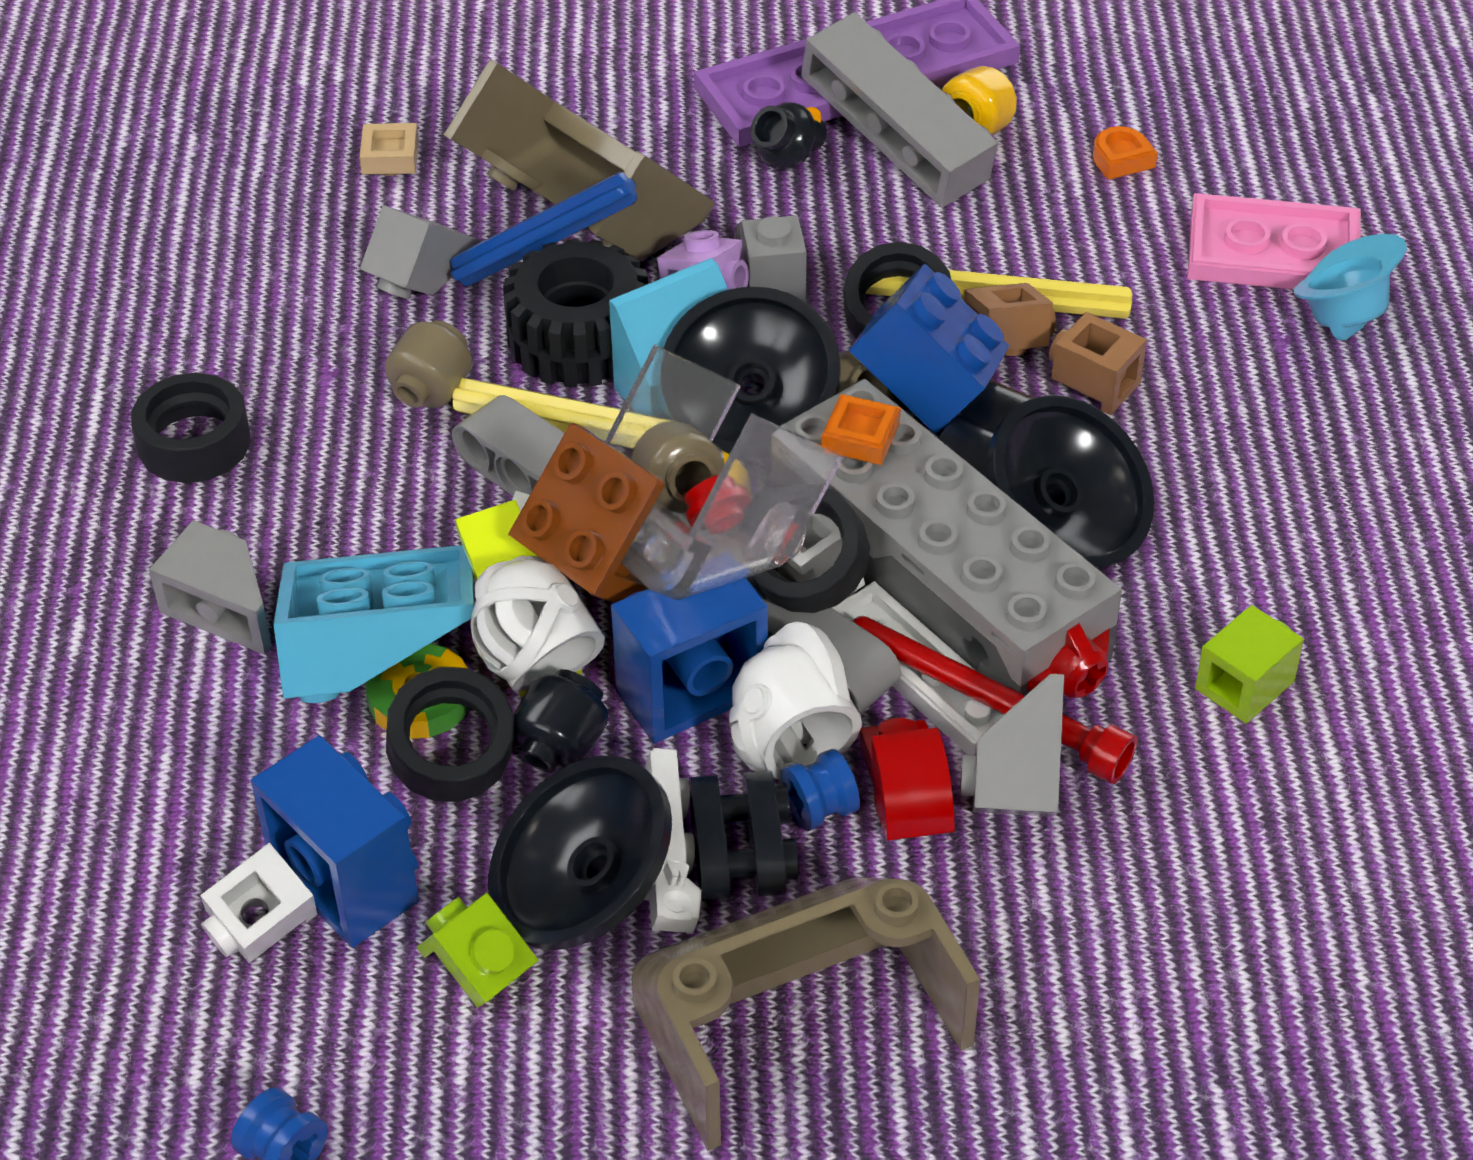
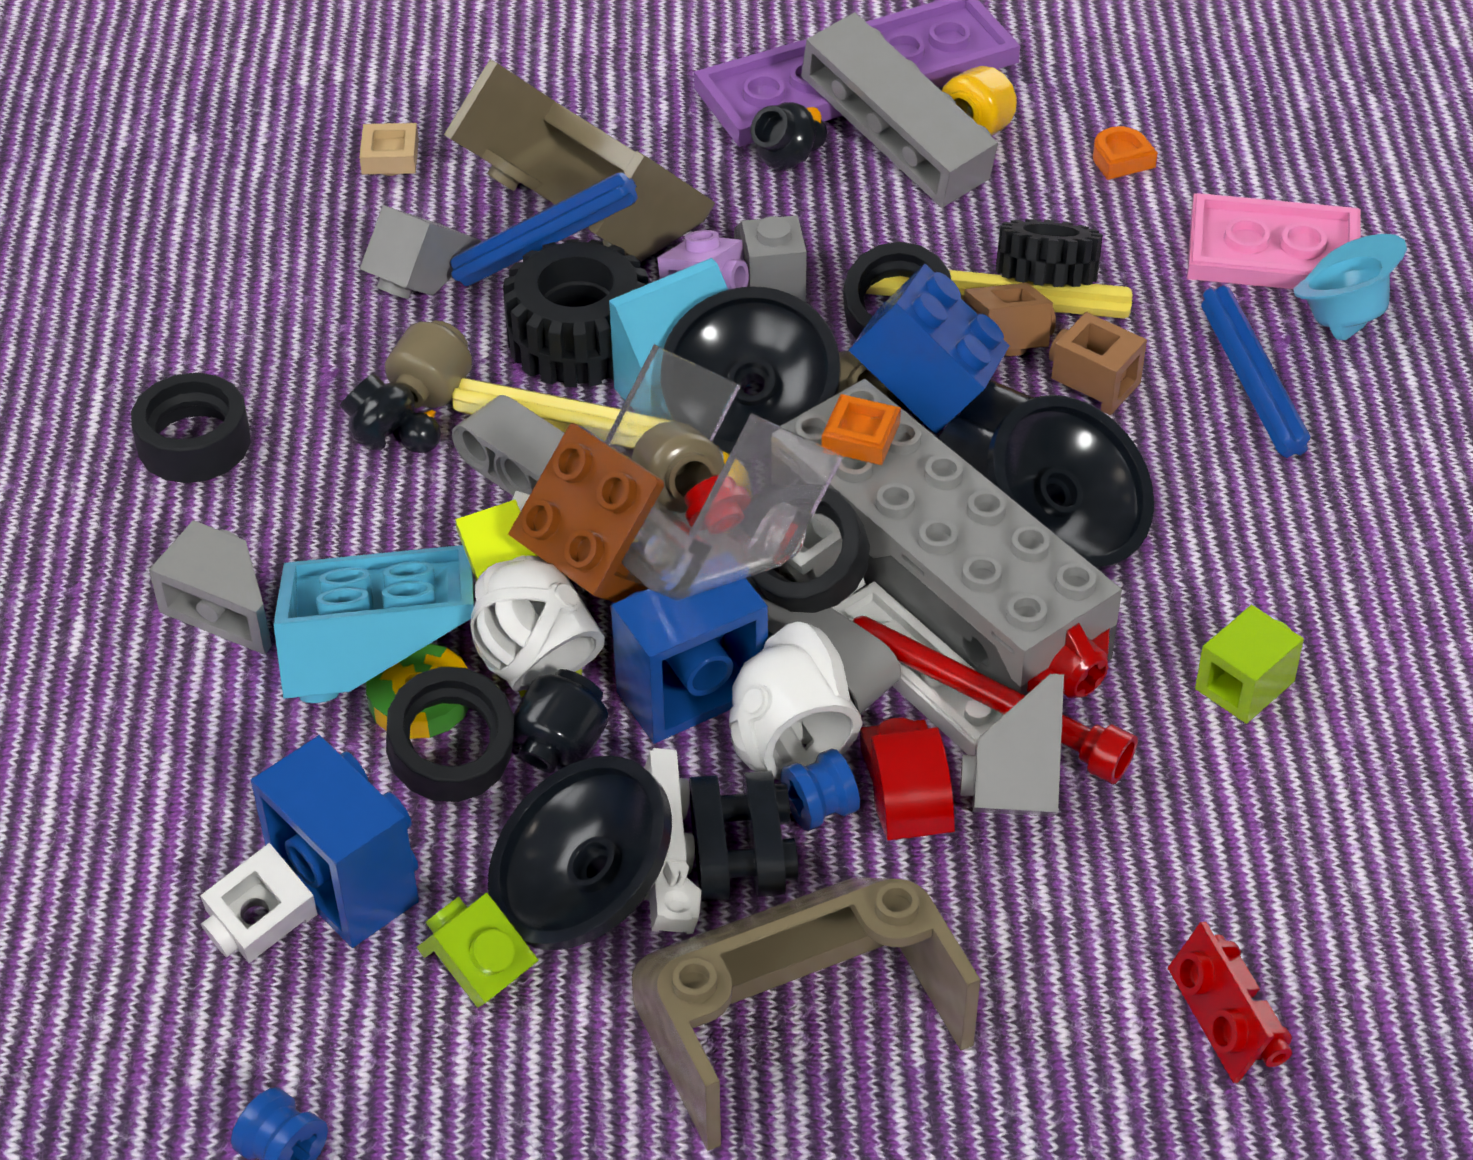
(381, 408): none -> black animal
(1048, 252): none -> black tyre
(1221, 999): none -> red hinge
(1255, 372): none -> blue axle

